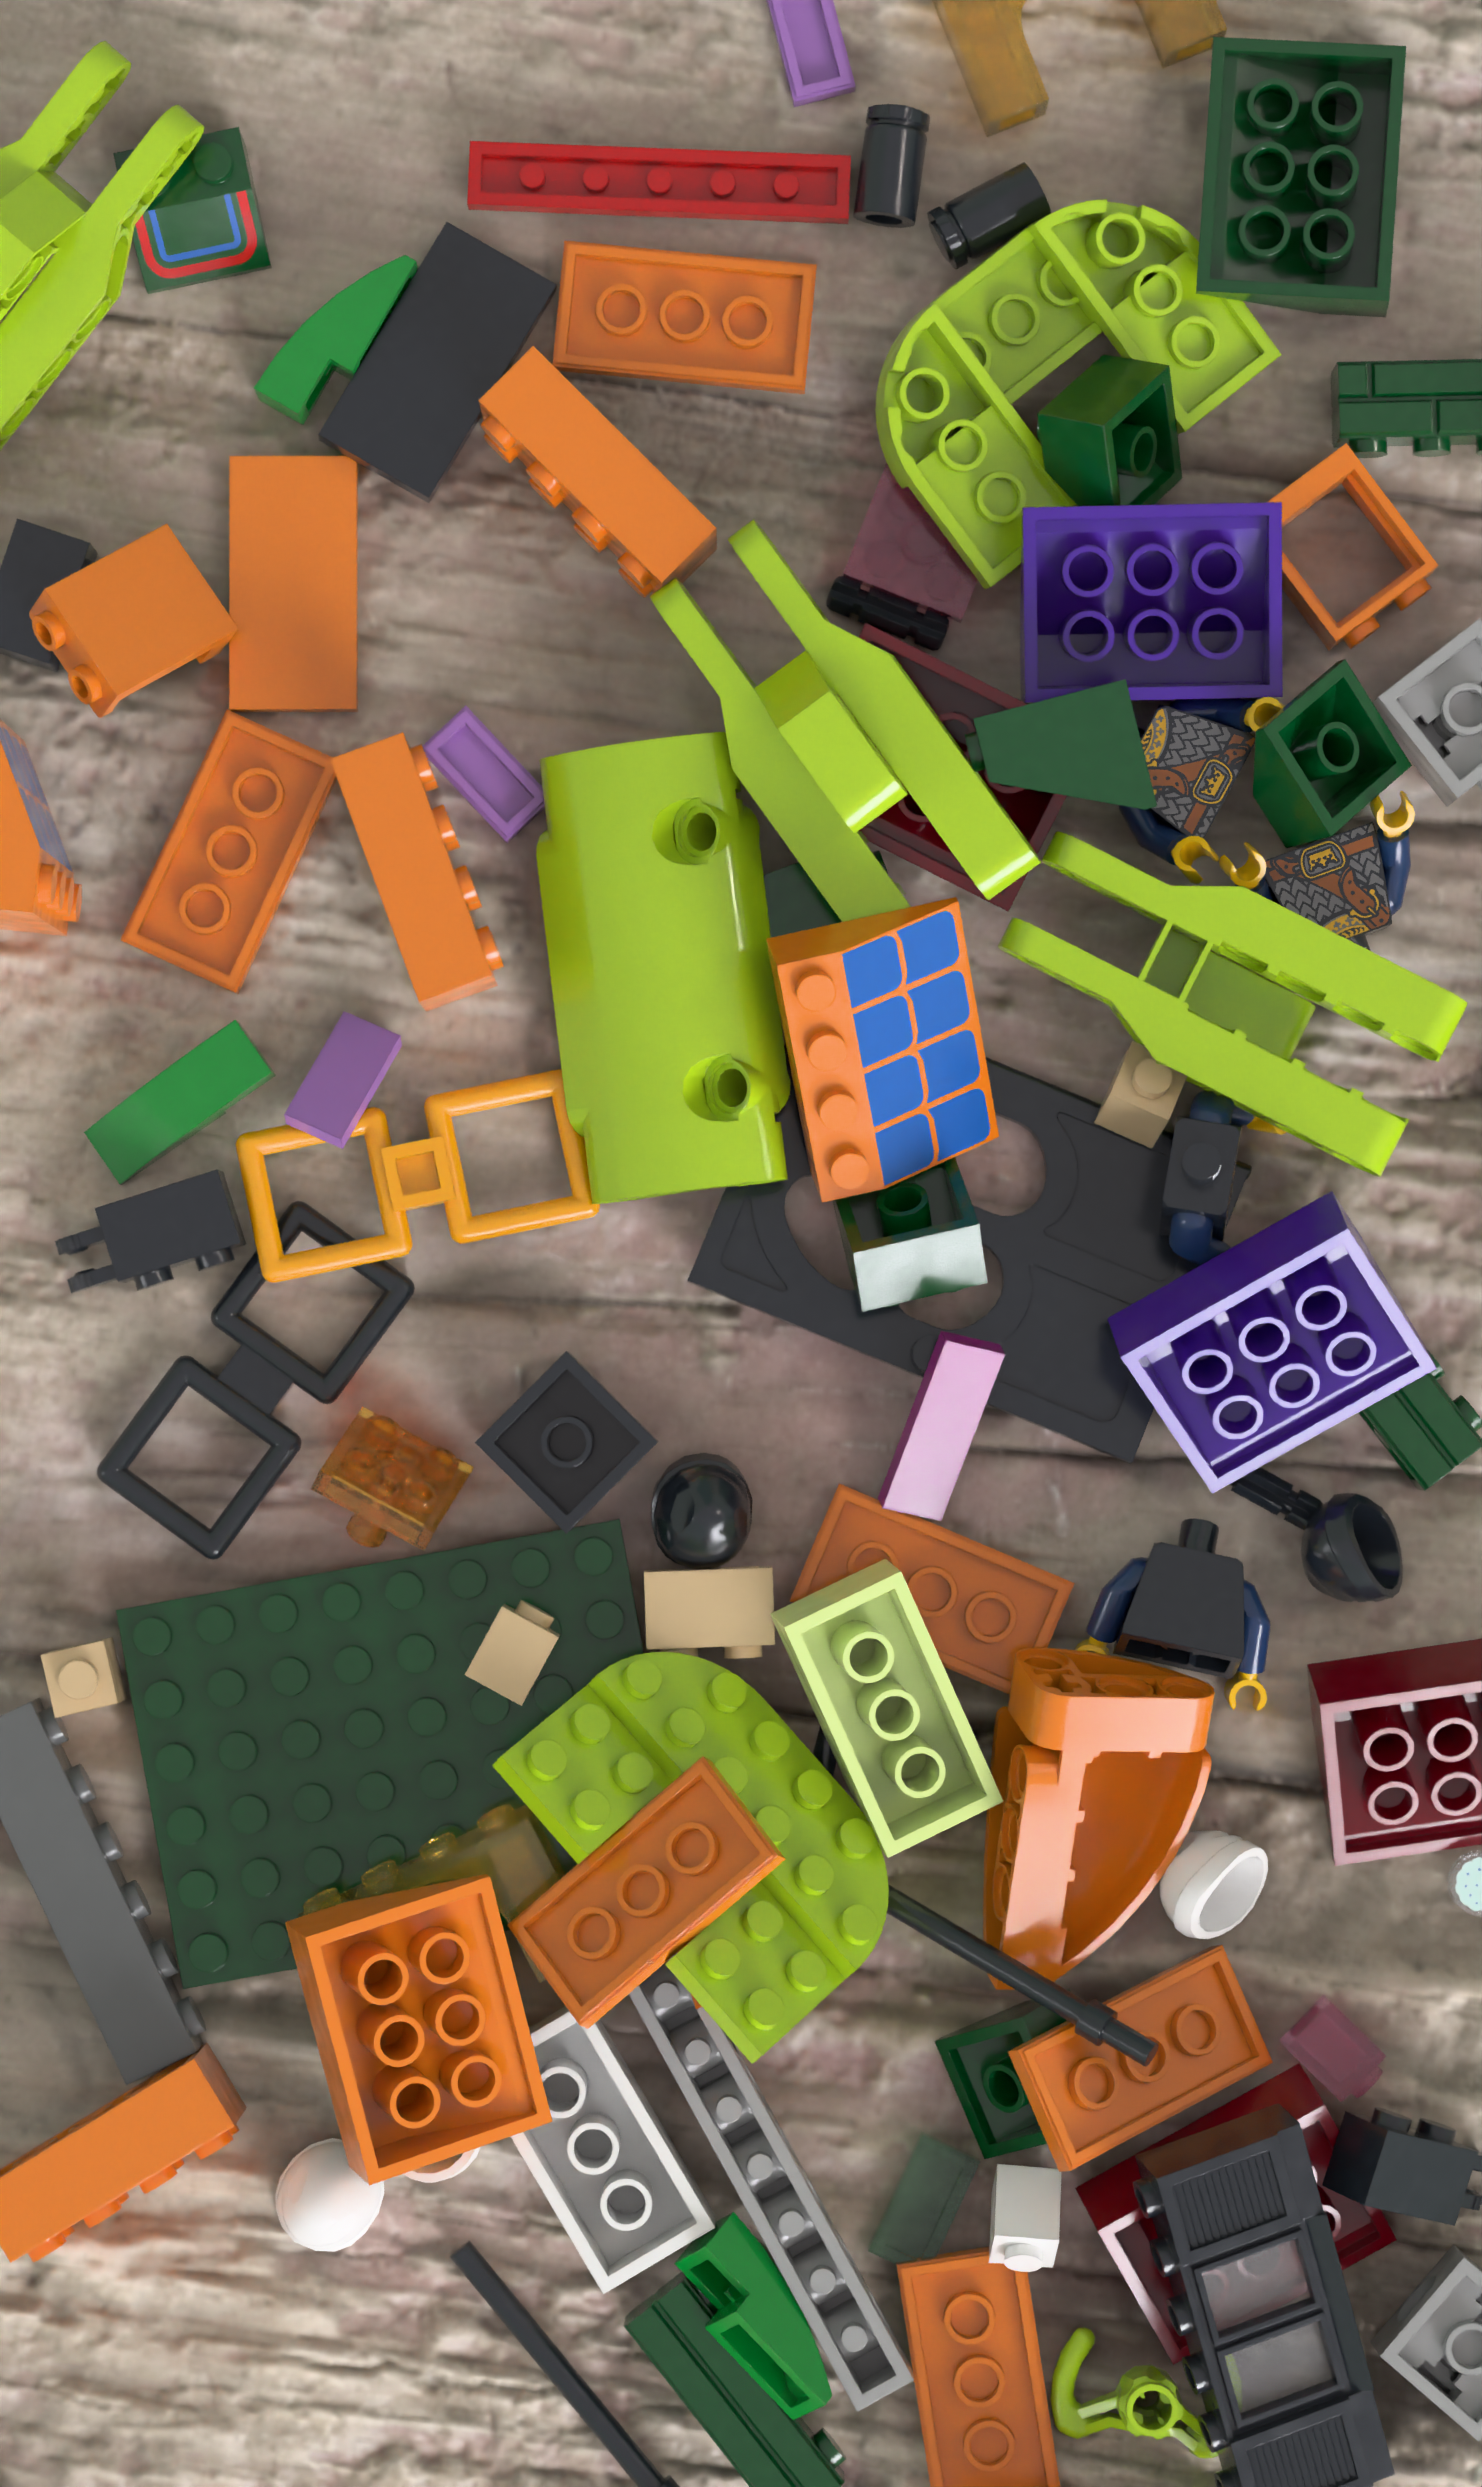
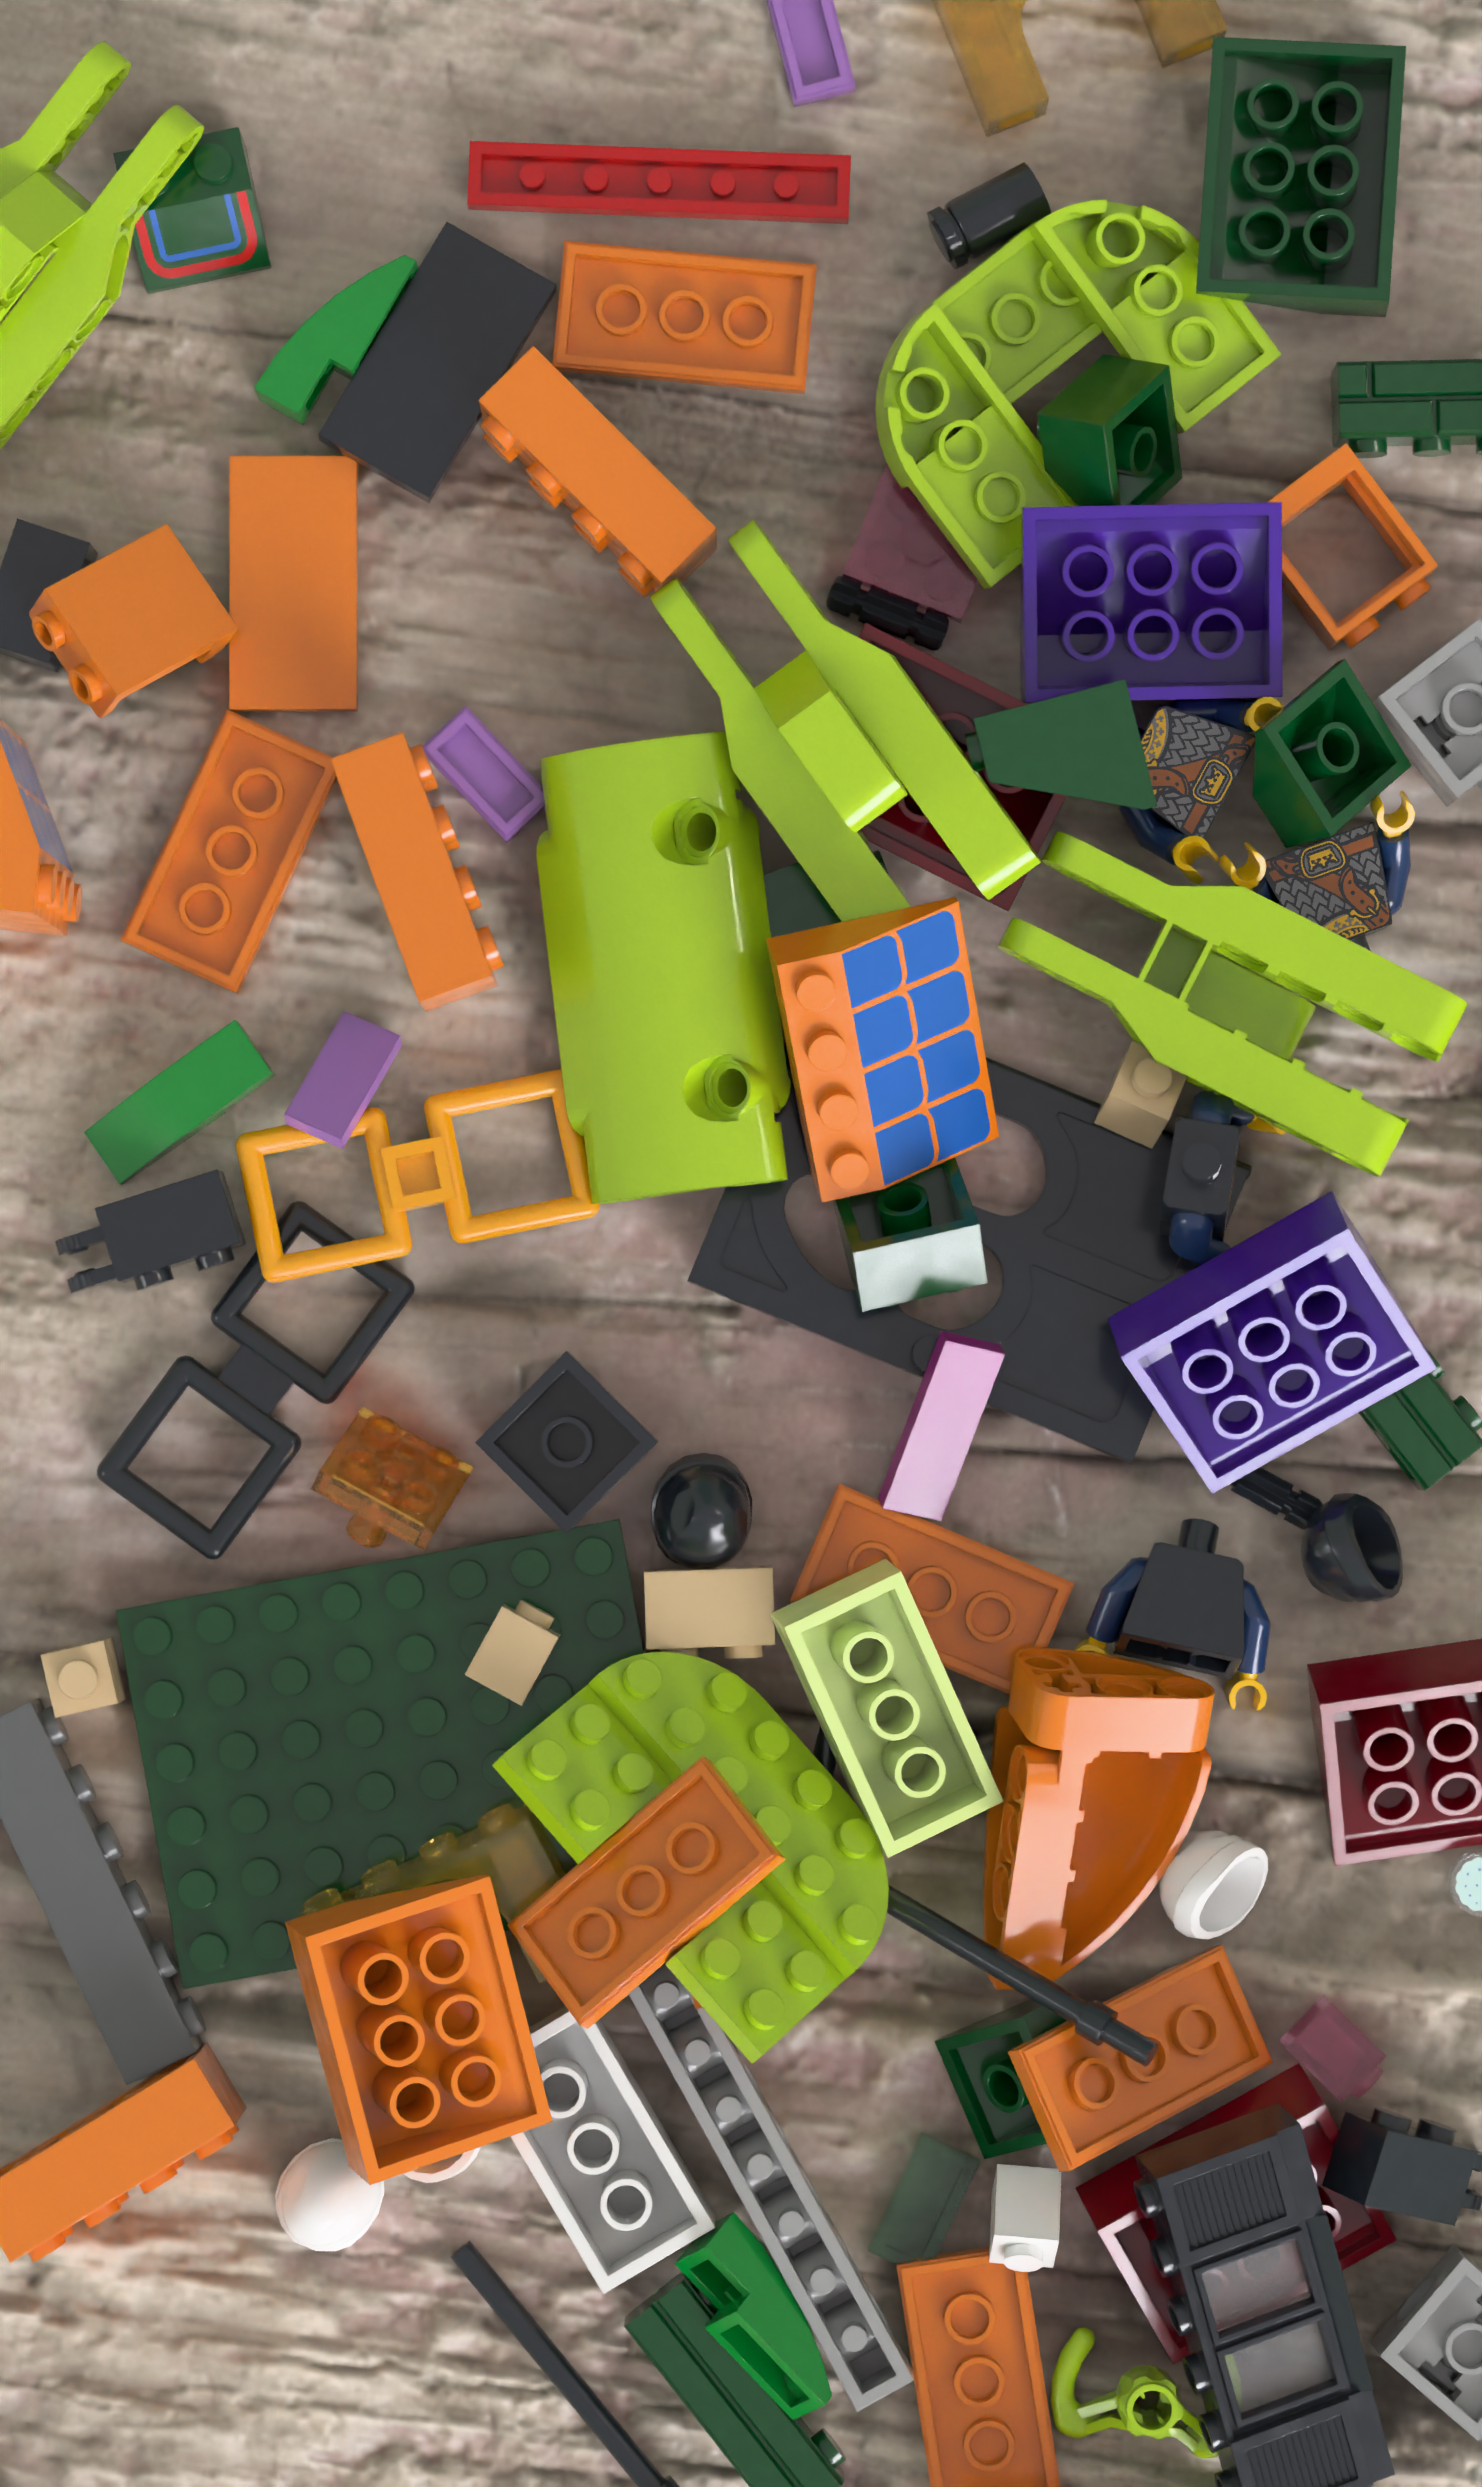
(891, 165): black piece -> none

